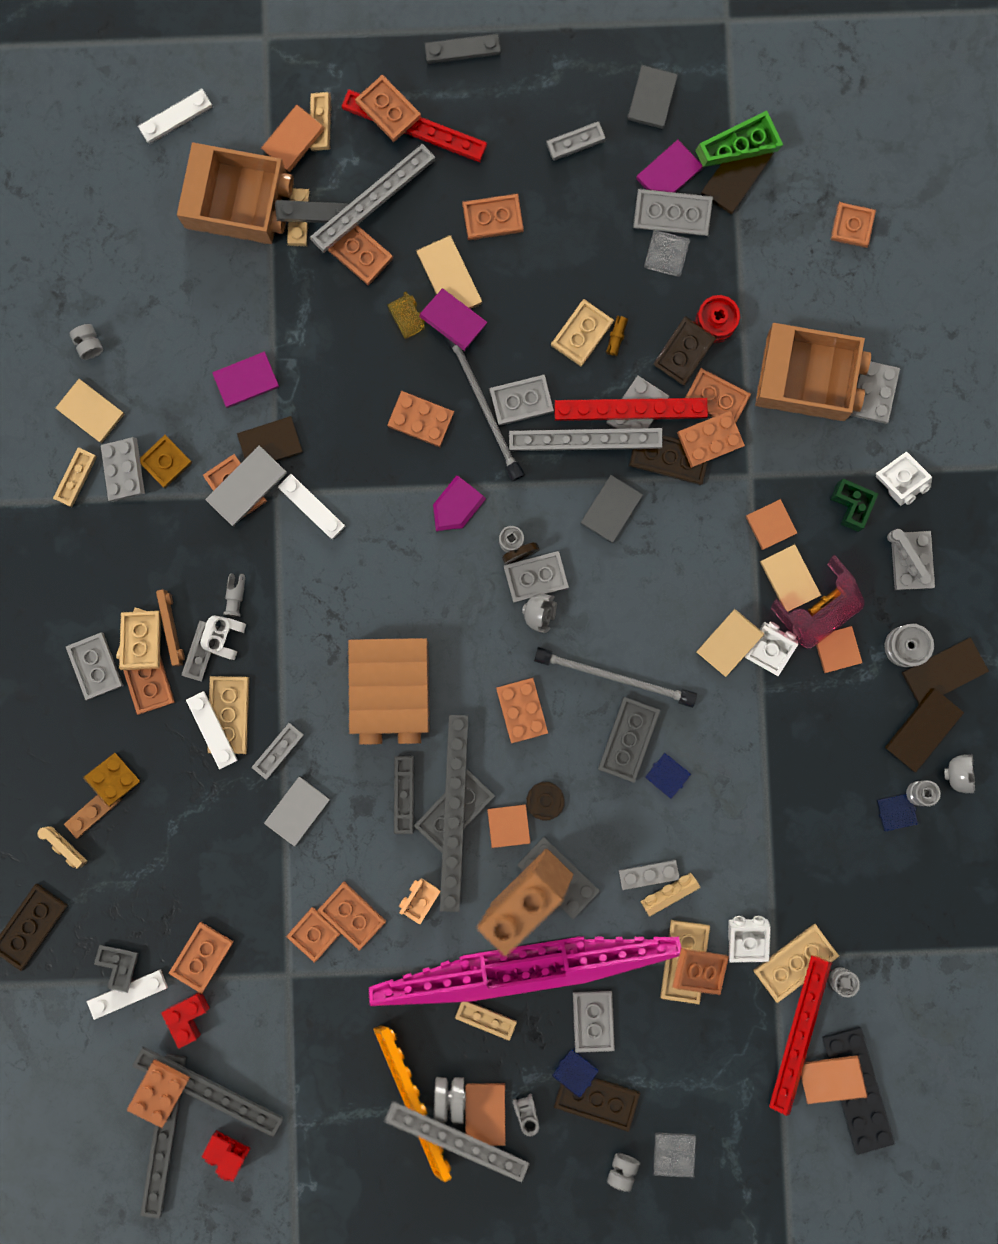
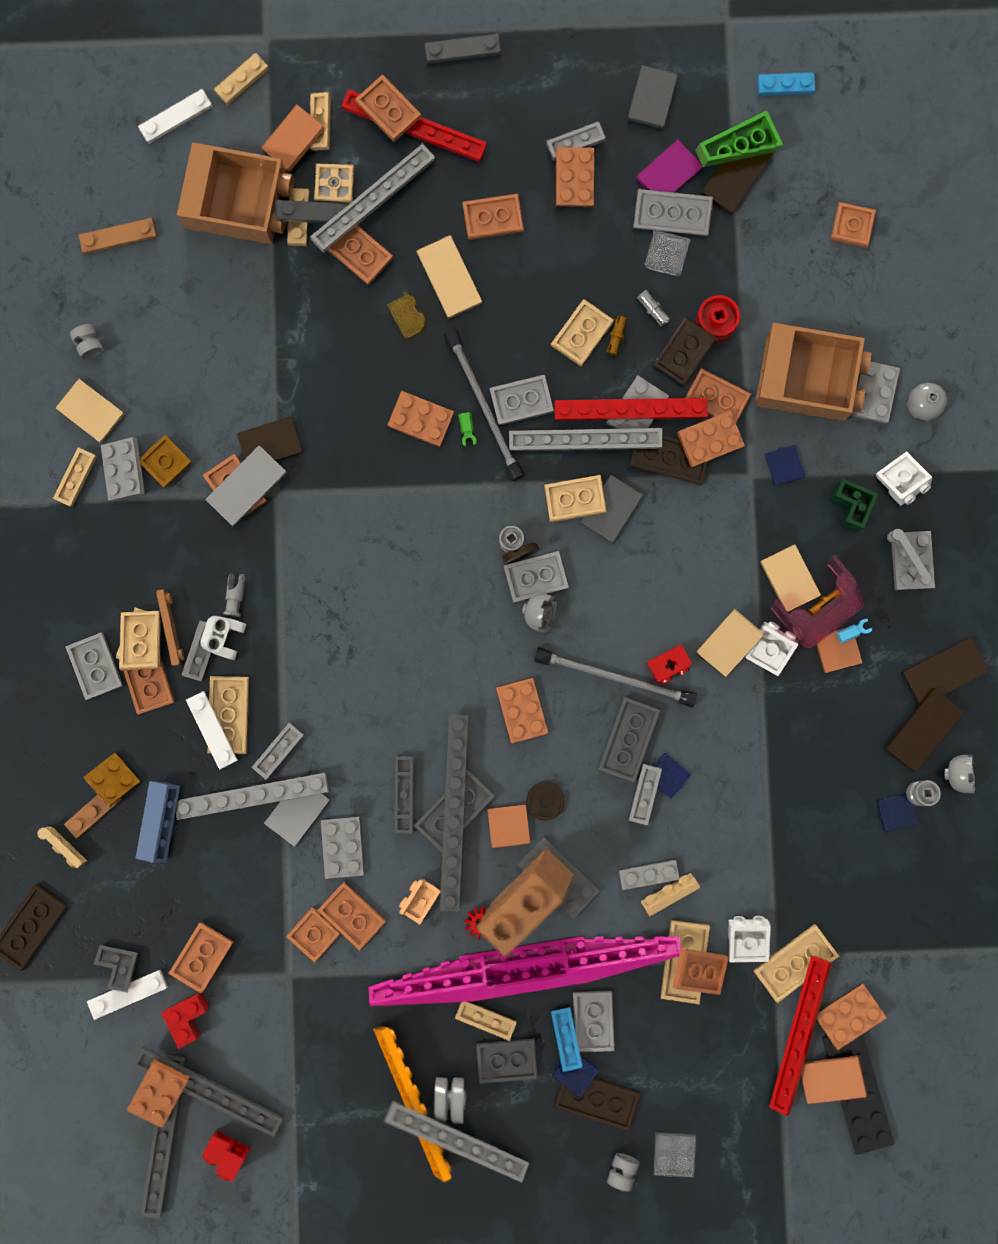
(117, 236): none -> medium nougat plate
(157, 822): none -> sand blue brick
(241, 79): none -> tan plate
(245, 379): magenta tile -> none
(252, 796): none -> light grey plate
(311, 506): white plate -> none
(334, 183): none -> tan piece
(342, 847): none -> light grey plate
(389, 689): medium nougat brick -> none
(453, 319): magenta tile -> none
(456, 505): magenta tile -> none
(467, 428): none -> bright green bar
(473, 923): none -> red gear
(486, 1112): nougat tile -> none
(506, 1060): none -> dark grey tile
(526, 1111): light grey piece -> none
(566, 1039): none -> dark azure plate
(574, 177): none -> nougat plate
(575, 498): none -> tan tile
(645, 794): none -> light grey plate
(653, 308): none -> light grey pin
(677, 656): none -> red brick
(771, 524): nougat tile -> none
(784, 465): none -> clear blue piece
(786, 84): none -> dark azure plate
(843, 982): light grey wheel -> none
(850, 1016): none -> nougat plate
(852, 632): none -> medium azure bar
(920, 645): light grey wheel -> none
(927, 401): none -> light grey cylinder

